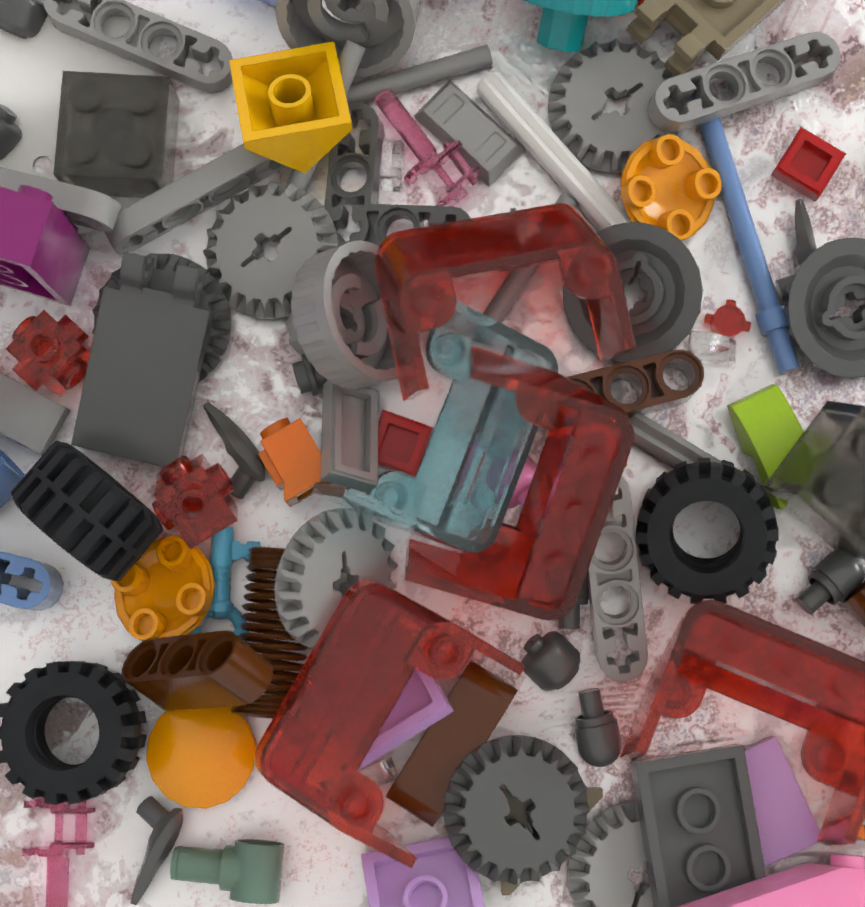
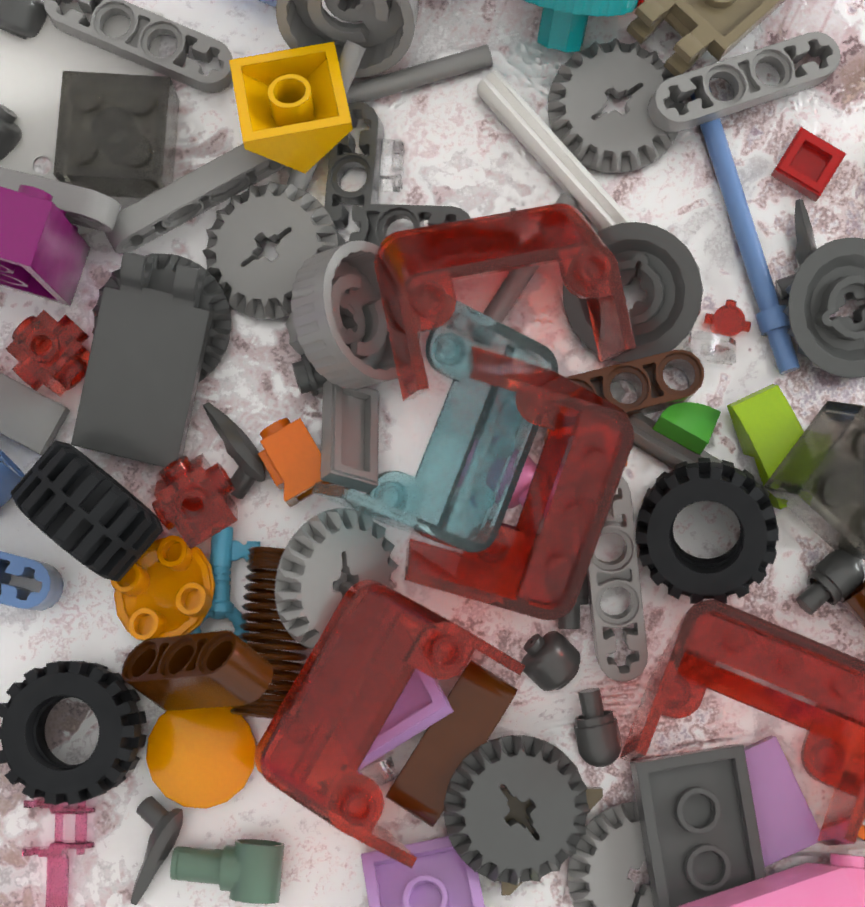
(401, 443): red tile -> none
(426, 151): clear pink piece -> none
(456, 117): light grey tile -> none
(669, 186): light orange dish -> none
(688, 424): none -> bright green tile

